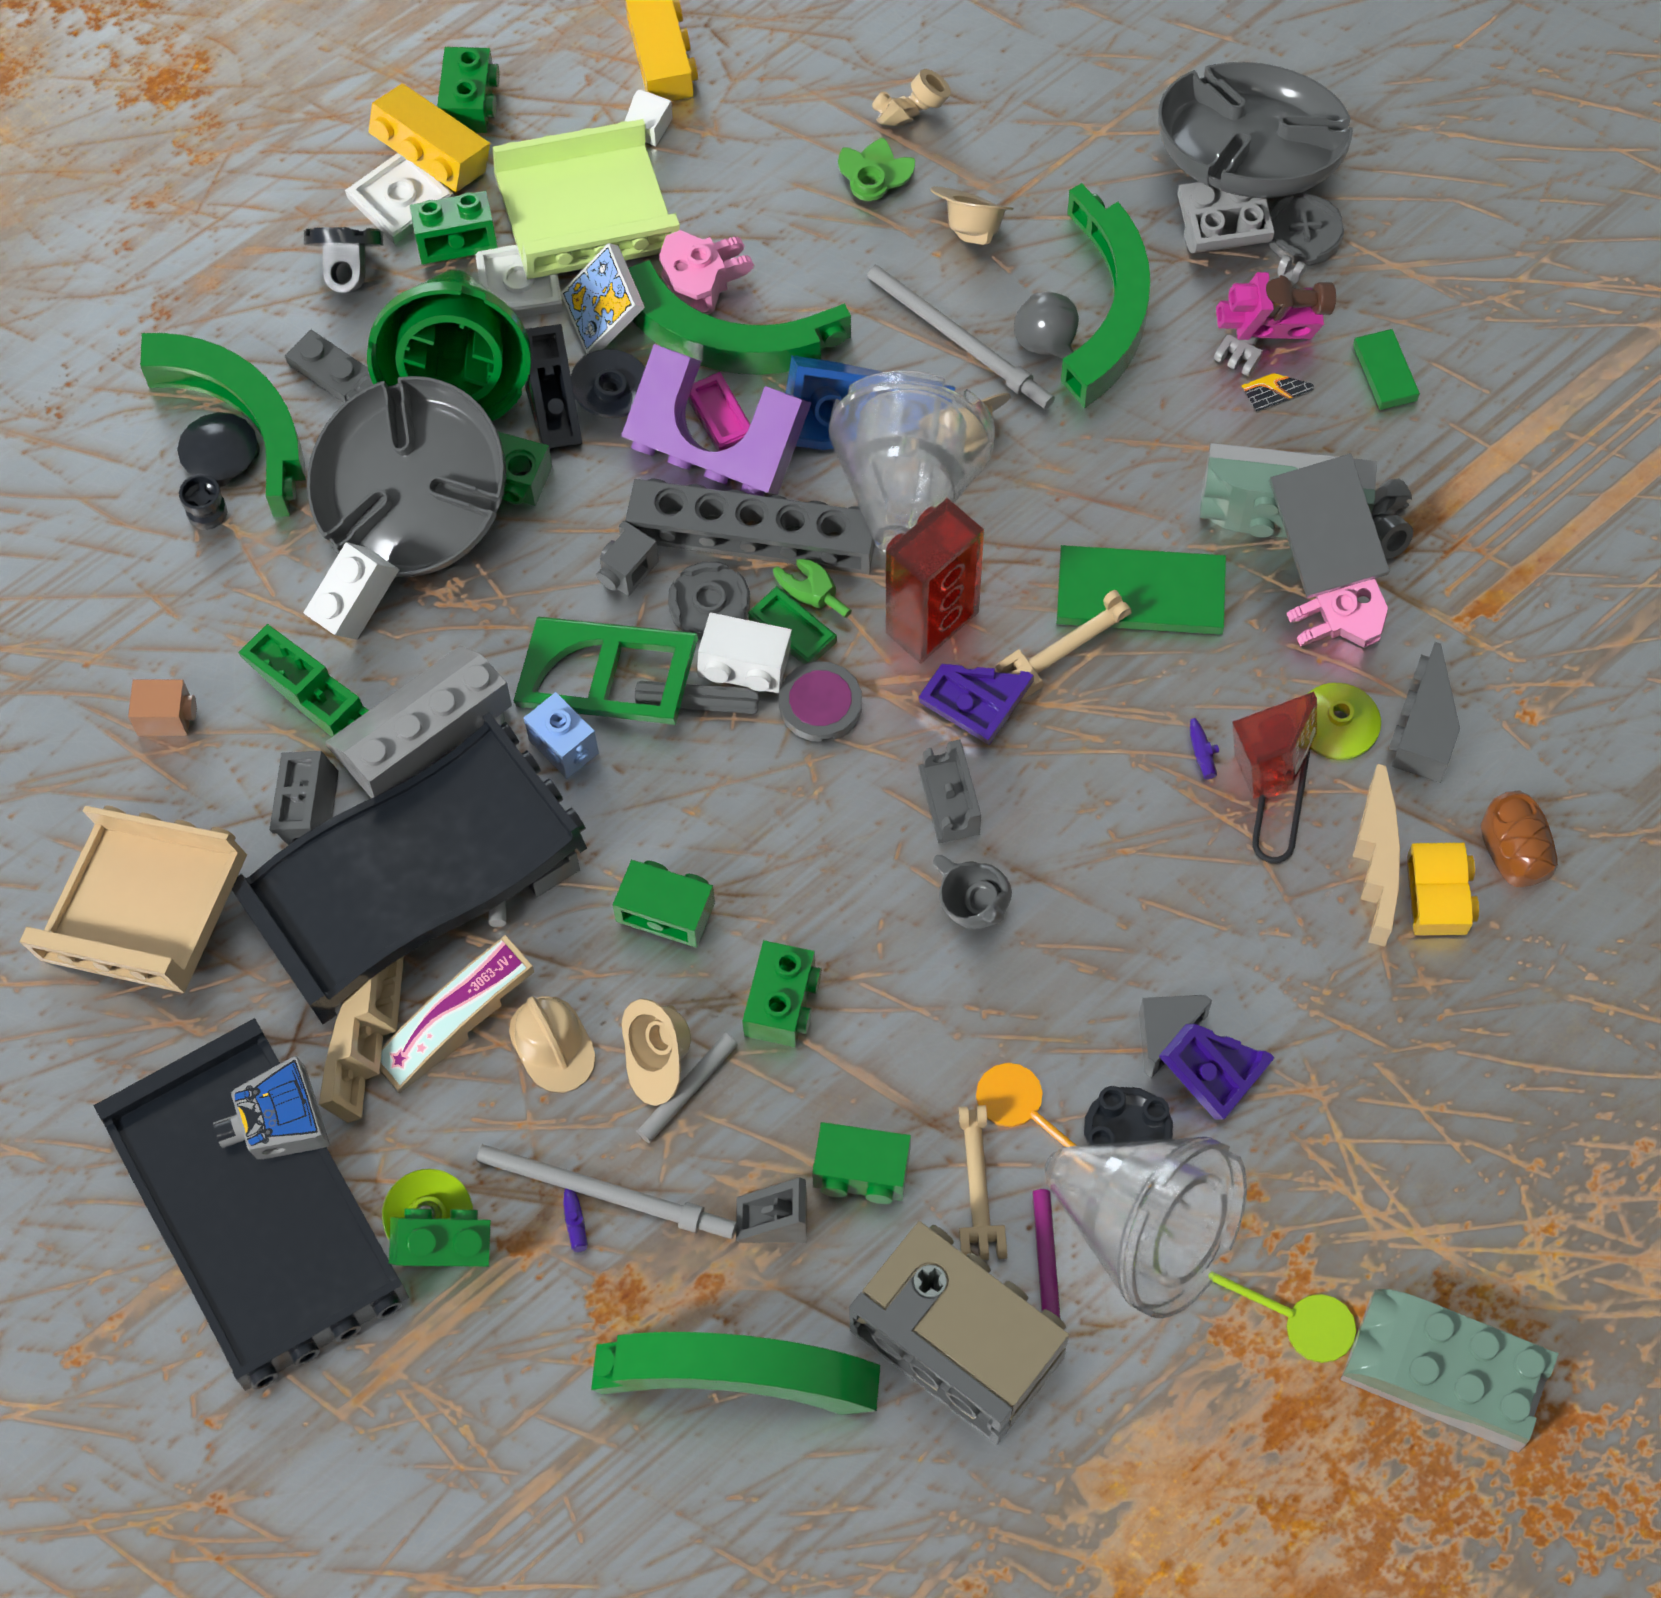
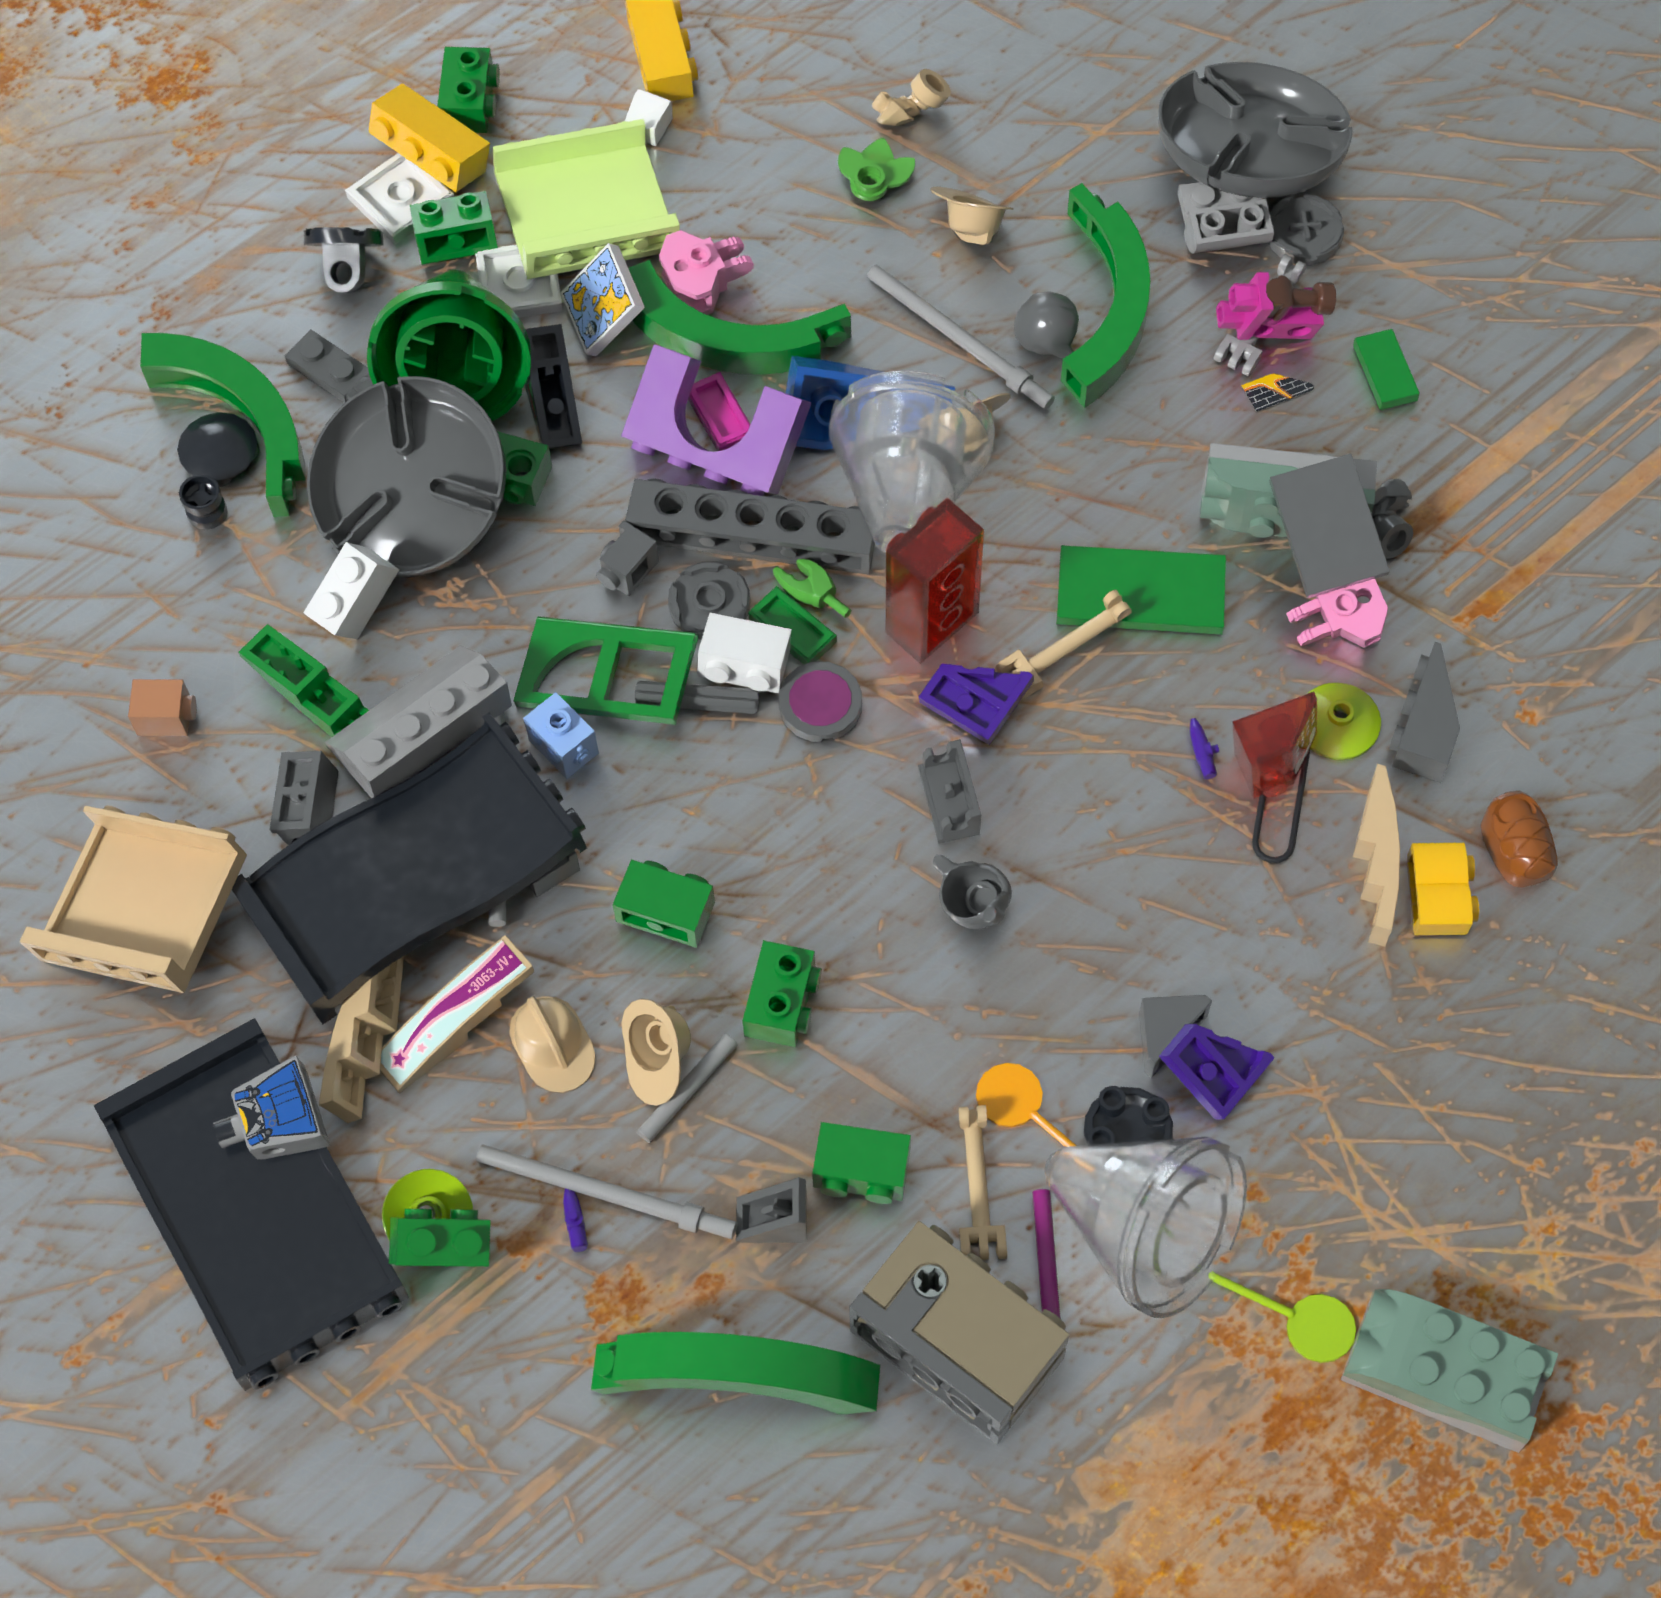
(604, 371): black dish -> none

